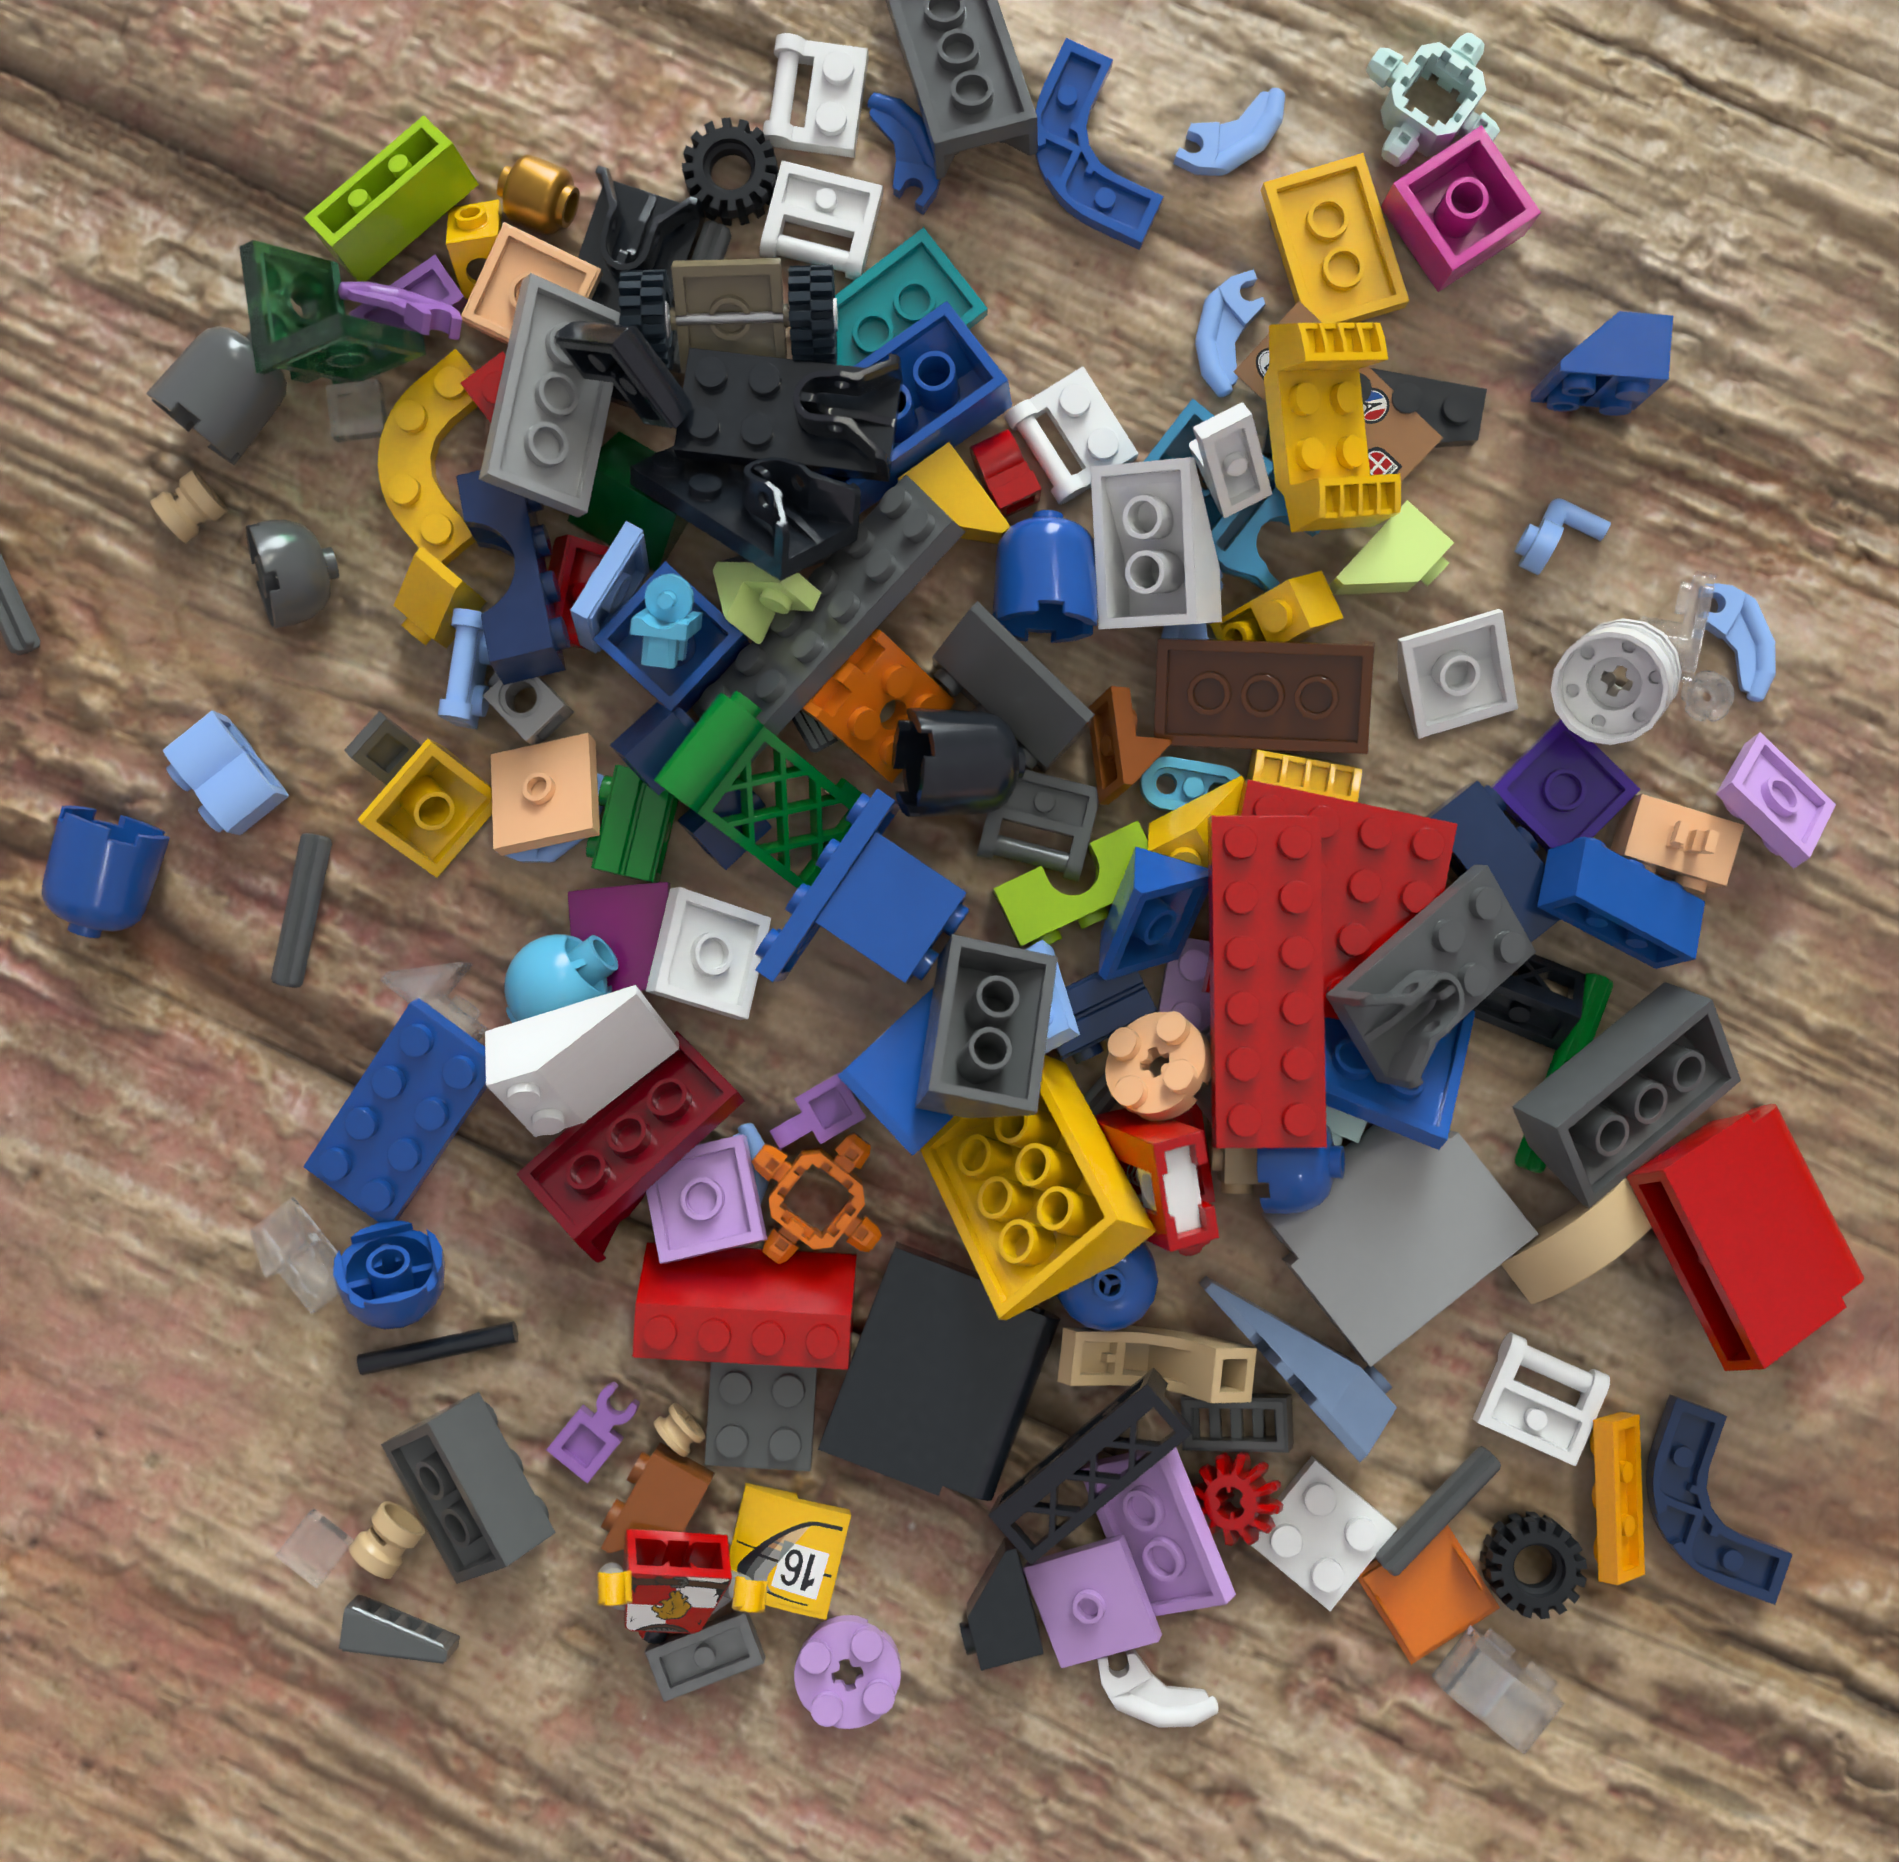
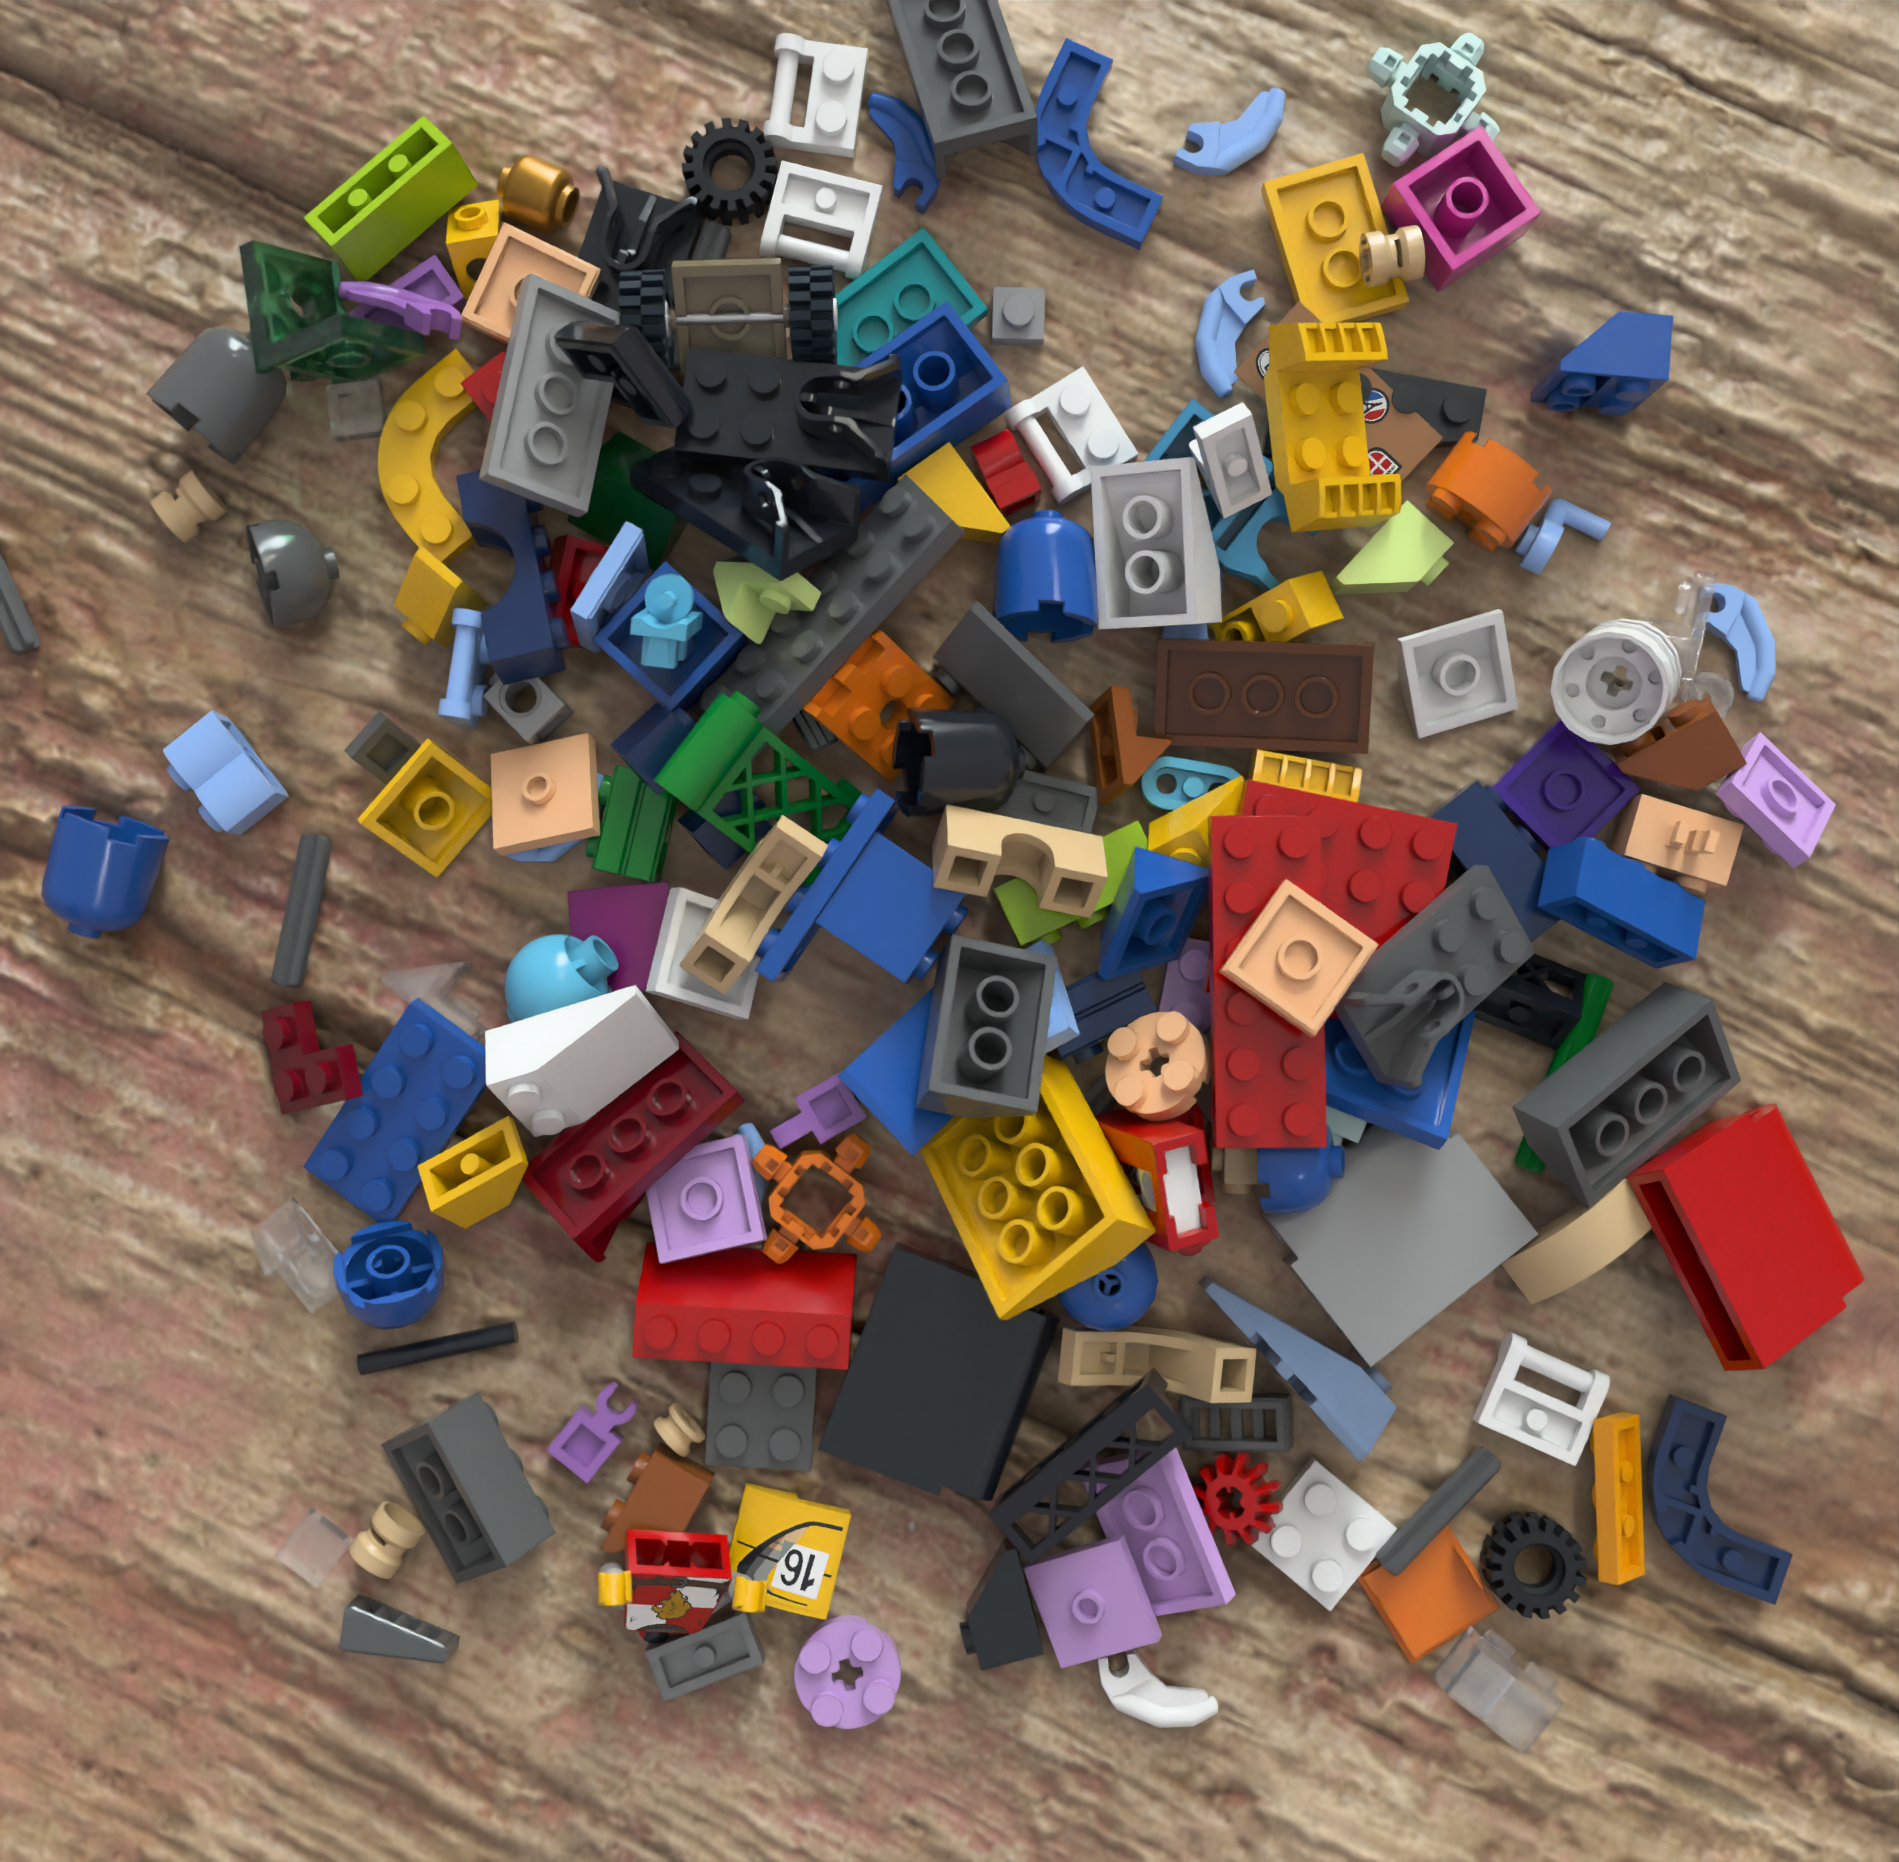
(302, 1071): none -> dark red plate
(475, 1174): none -> yellow slope
(752, 904): none -> tan arch
(1018, 316): none -> light grey plate
(1059, 863): none -> tan arch
(1298, 958): none -> light nougat plate
(1392, 256): none -> tan wheel
(1486, 491): none -> orange brick
(1683, 750): none -> dark orange slope

